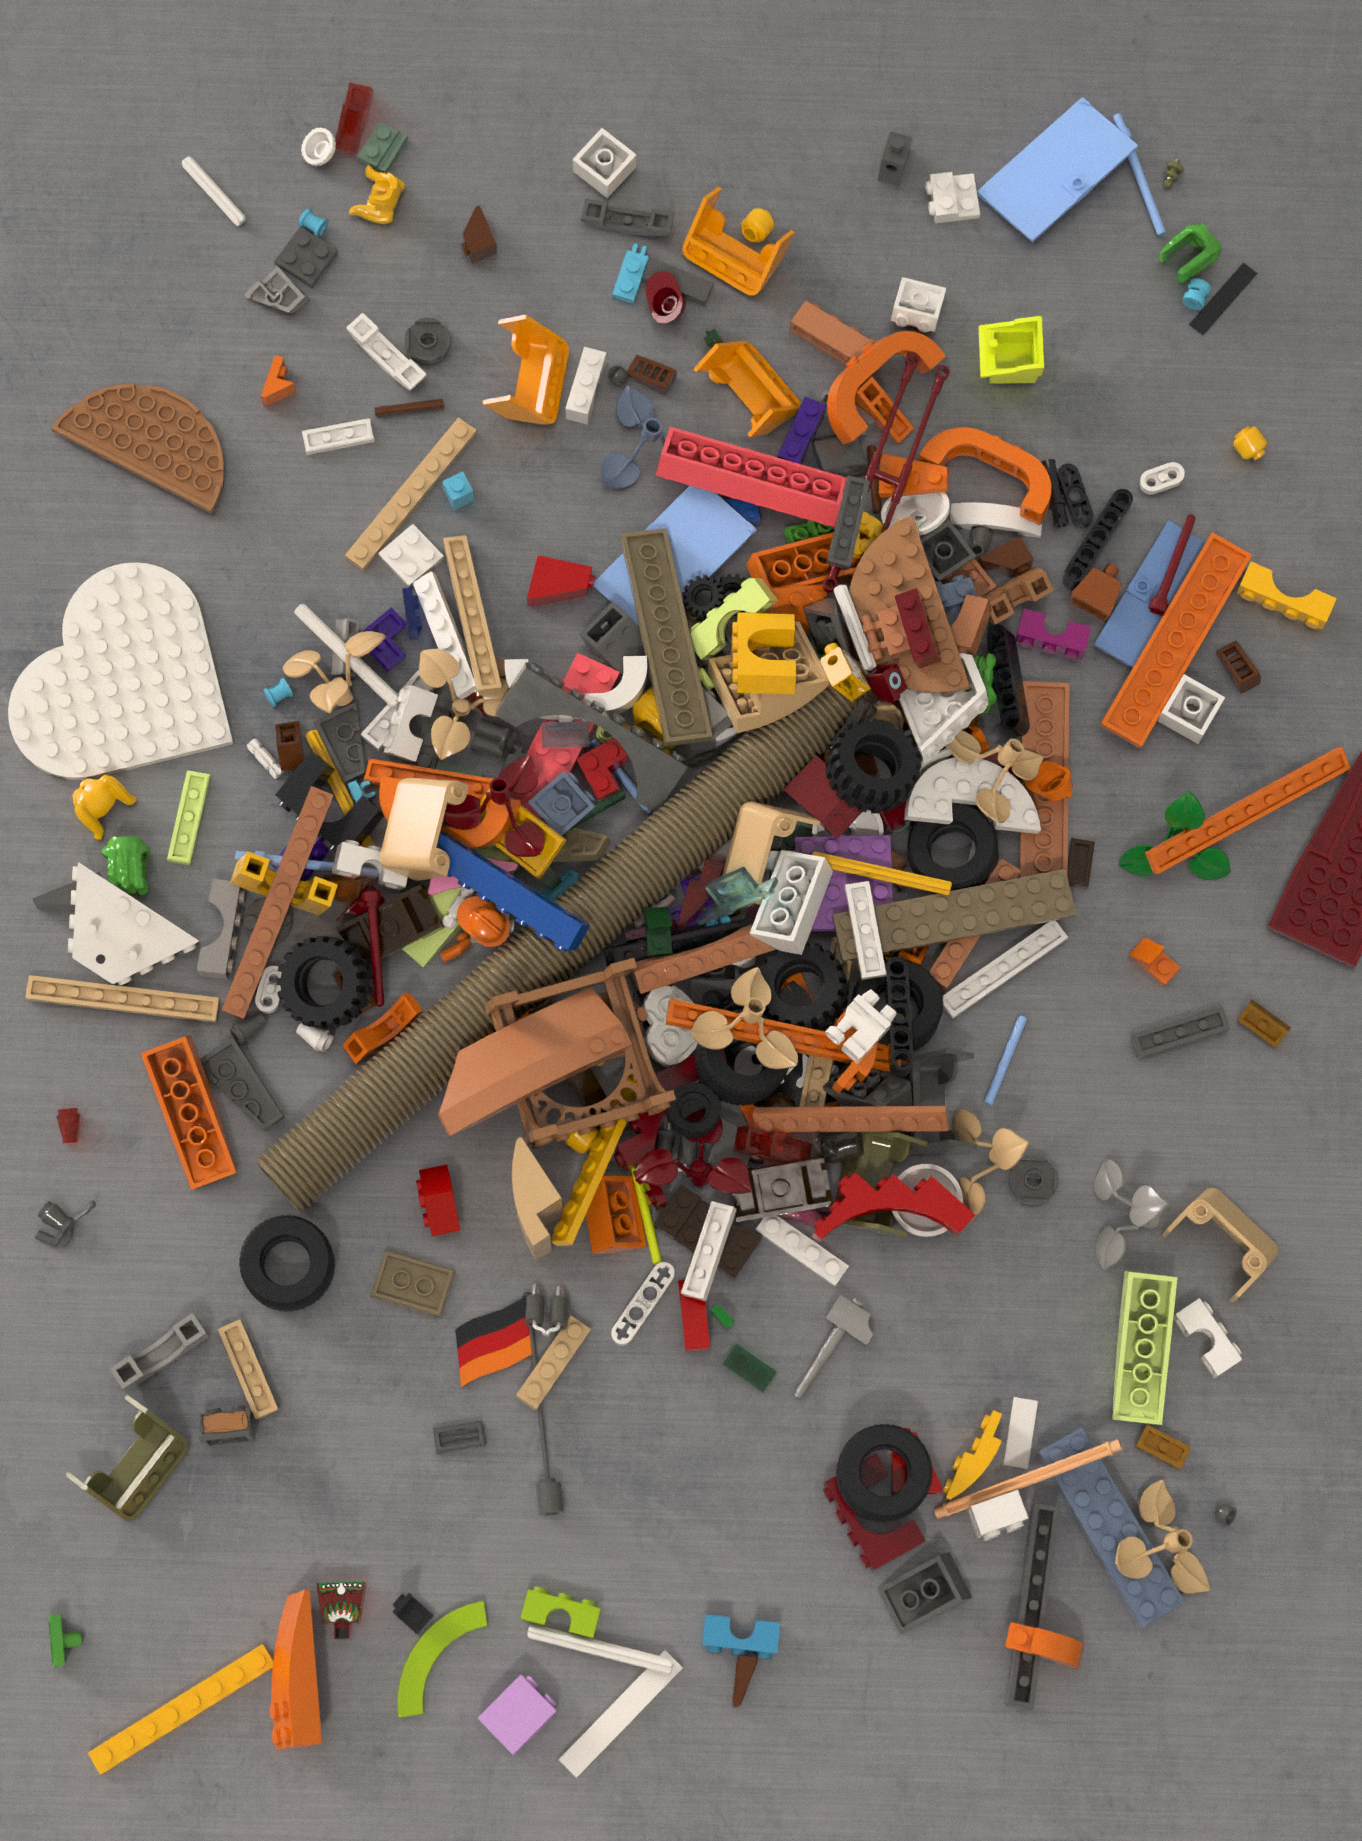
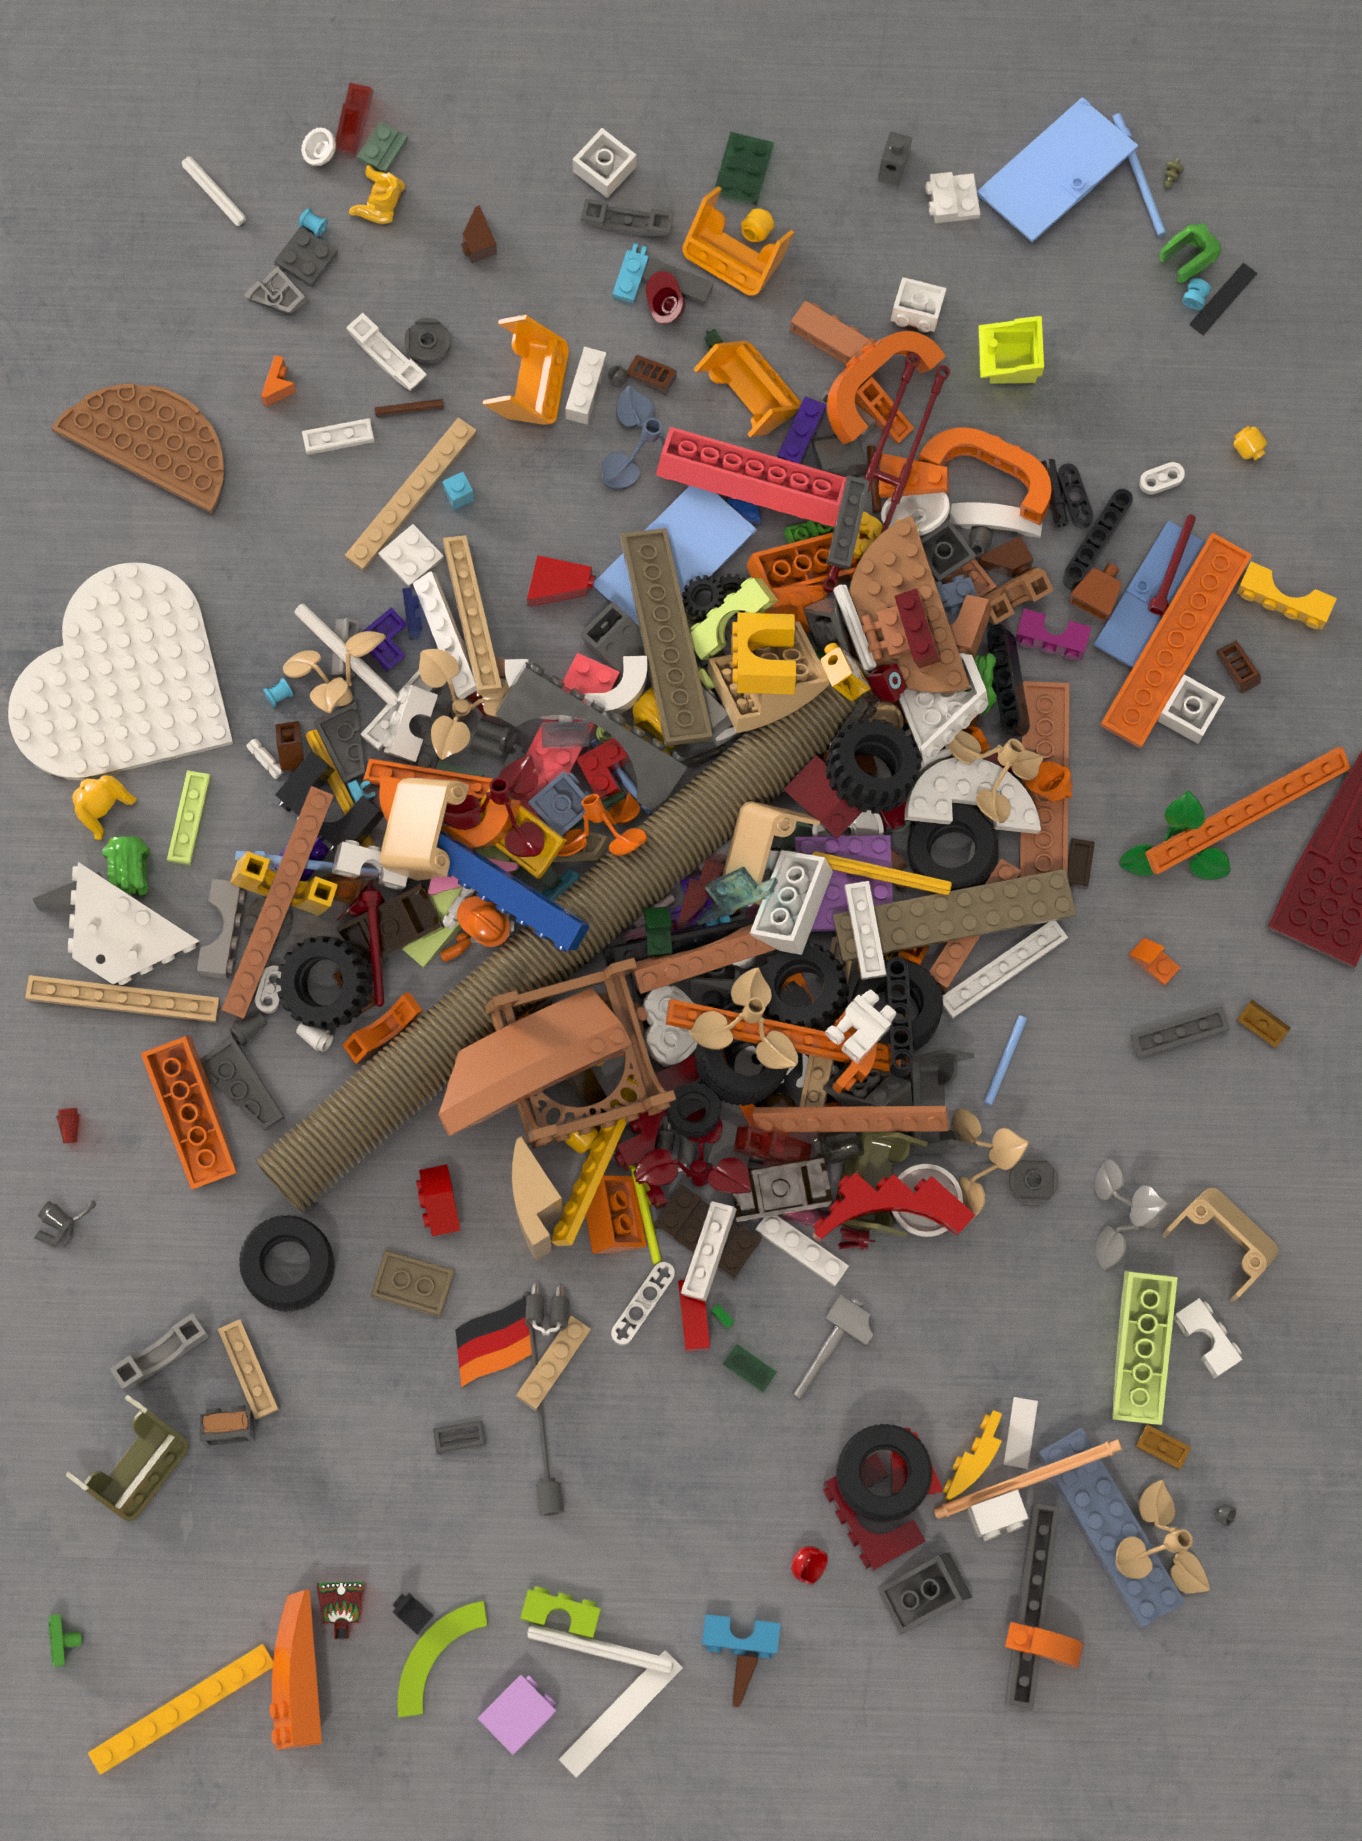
(595, 812): none -> orange plant
(744, 168): none -> clear green plate
(809, 1564): none -> red hair
(856, 1238): none -> dark red piece

